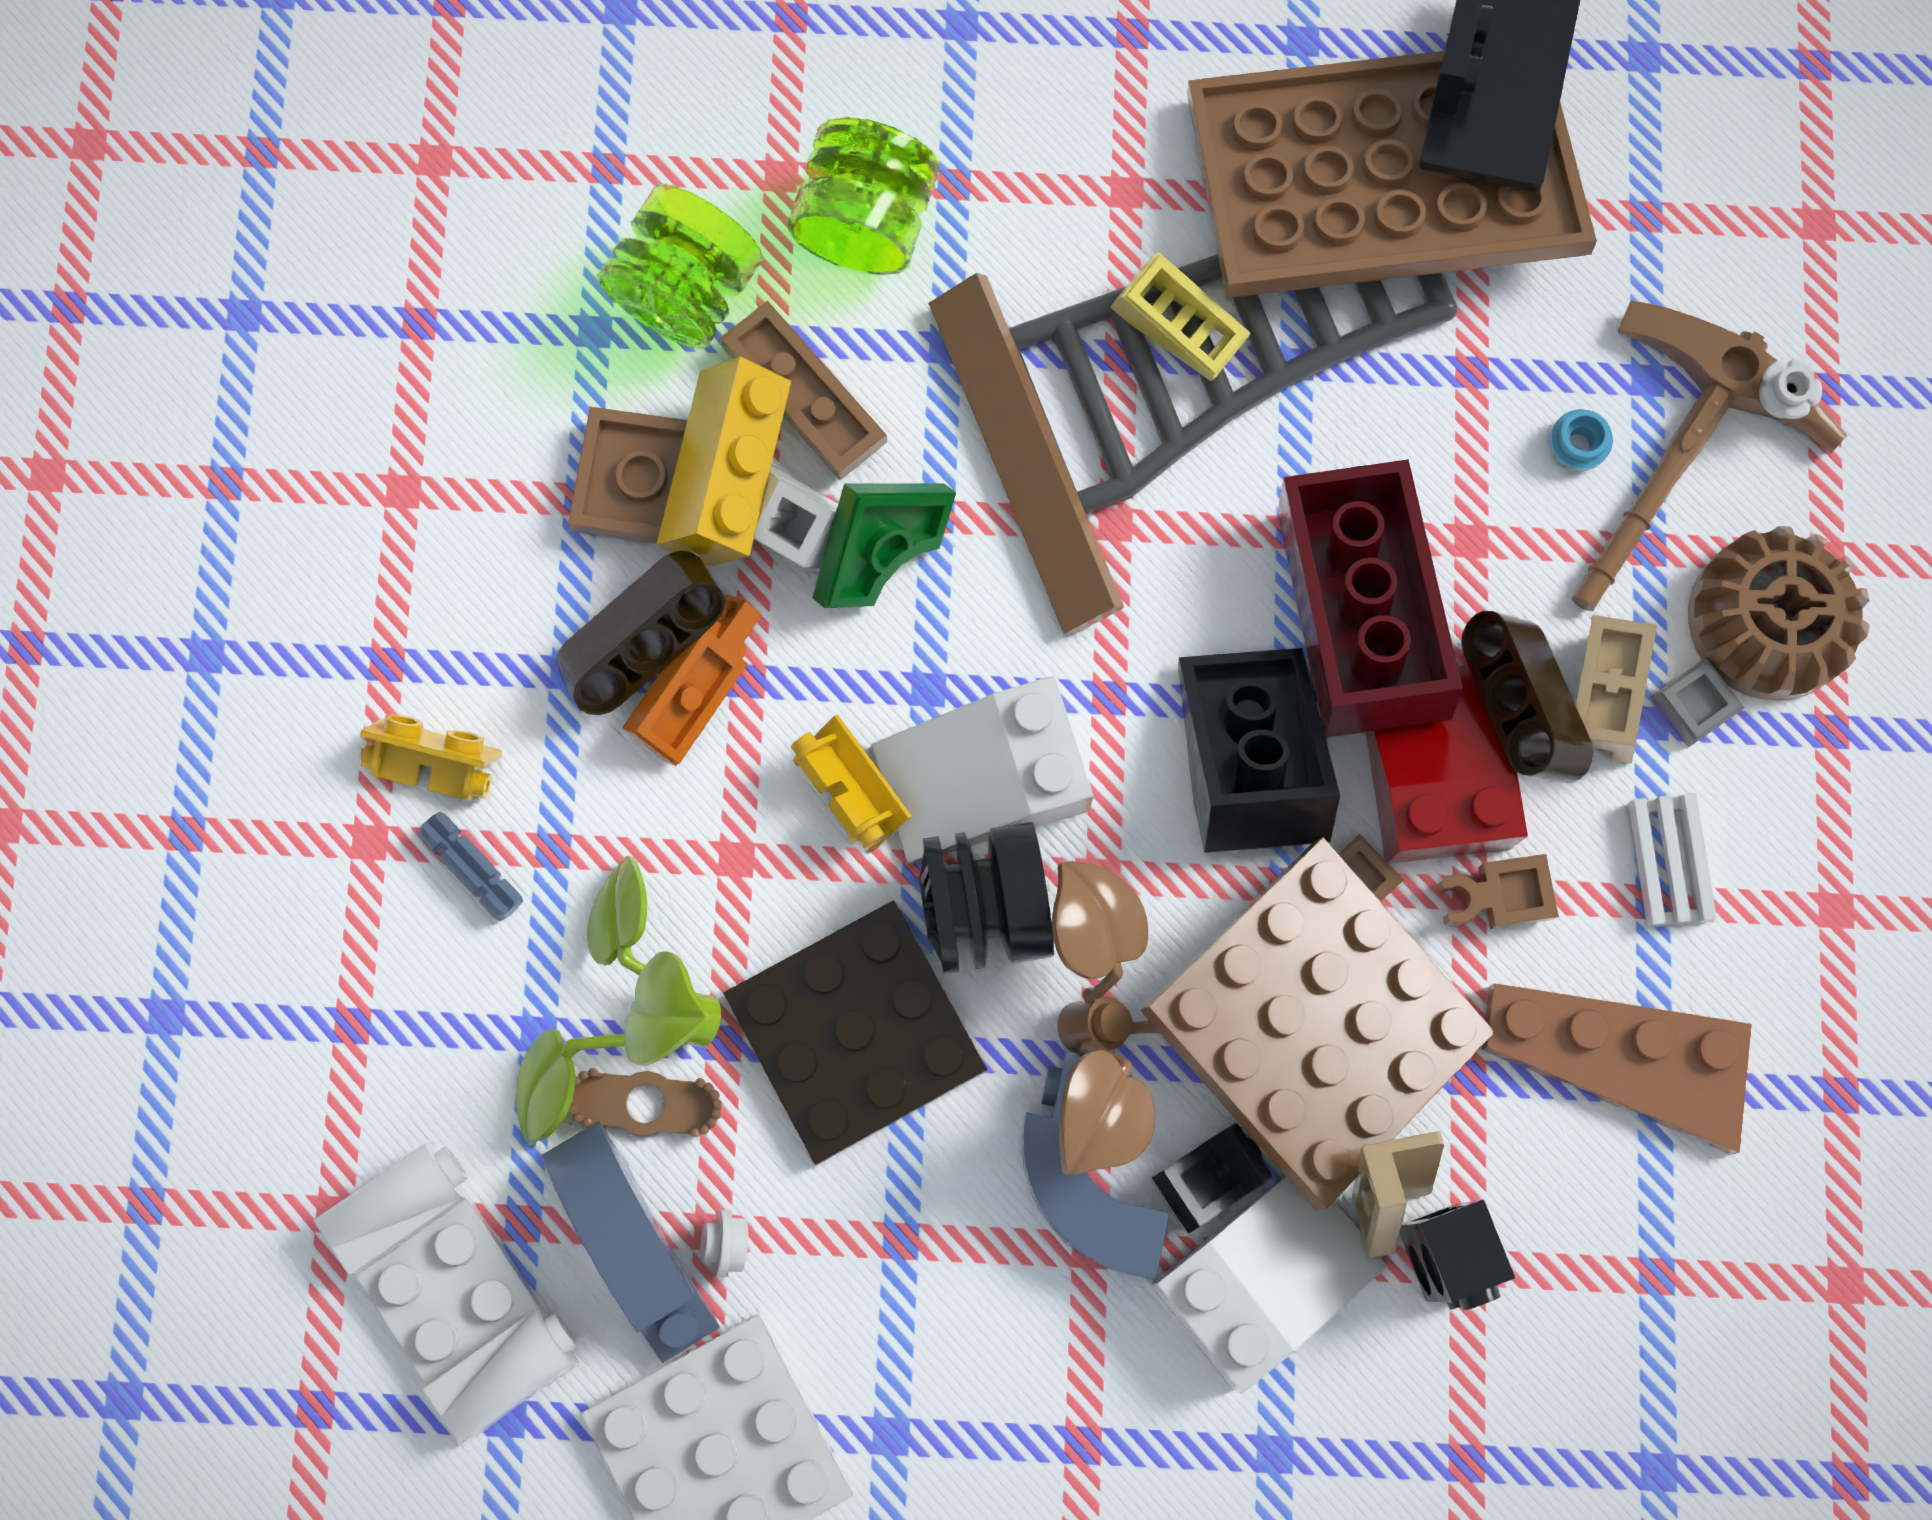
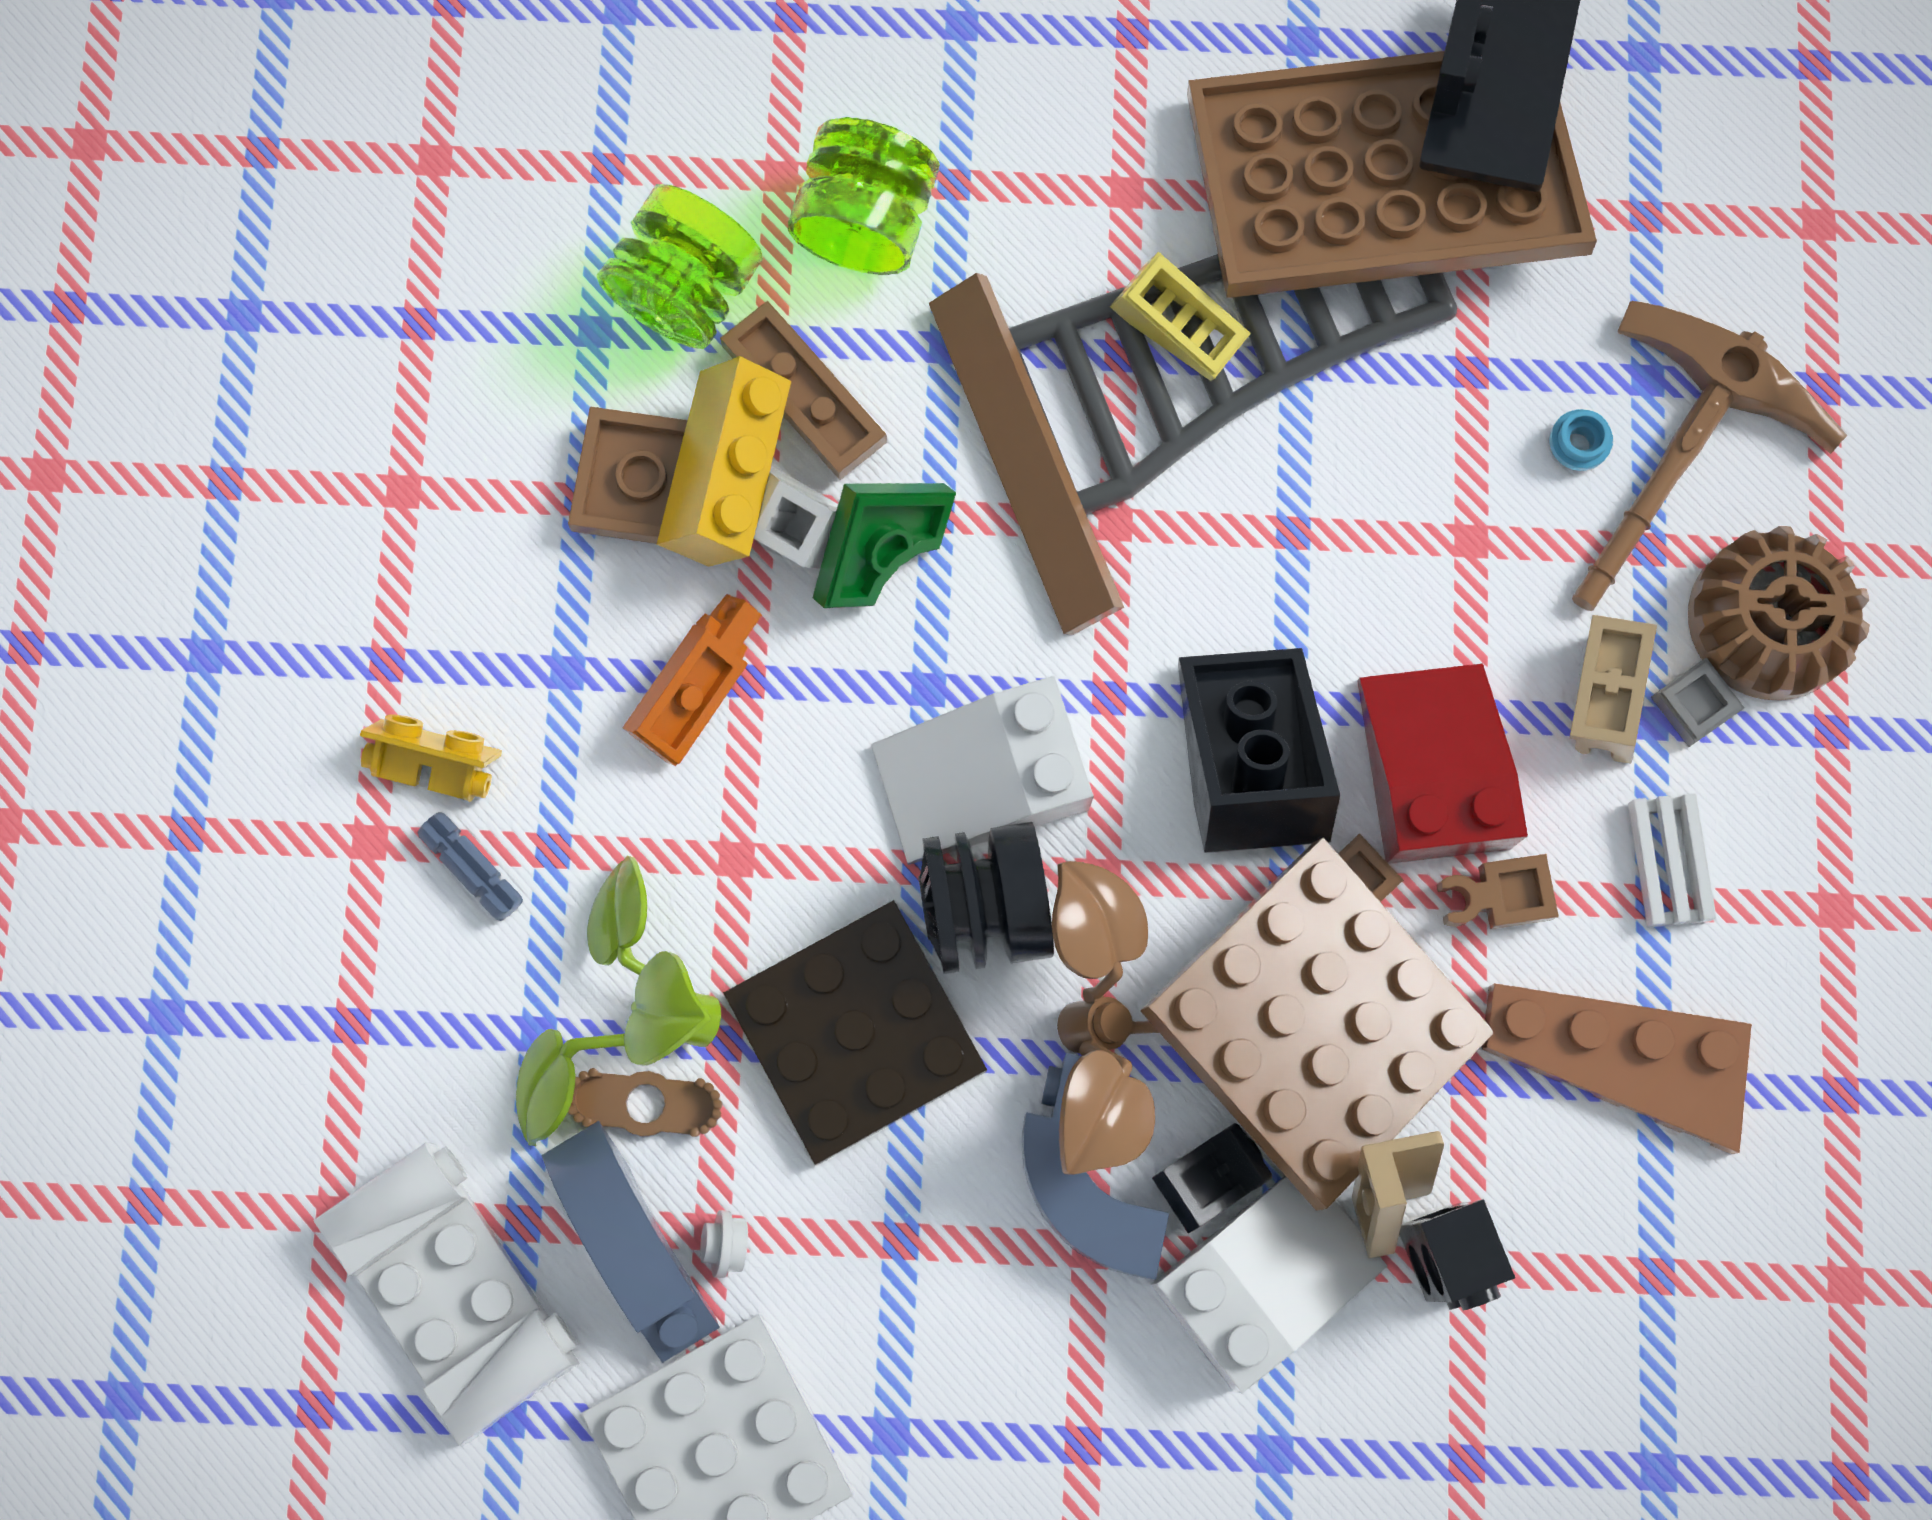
(609, 654): dark brown beam -> none
(859, 791): yellow hinge -> none
(1368, 599): dark red brick -> none
(1526, 697): dark brown beam -> none
(1779, 400): white plate -> none

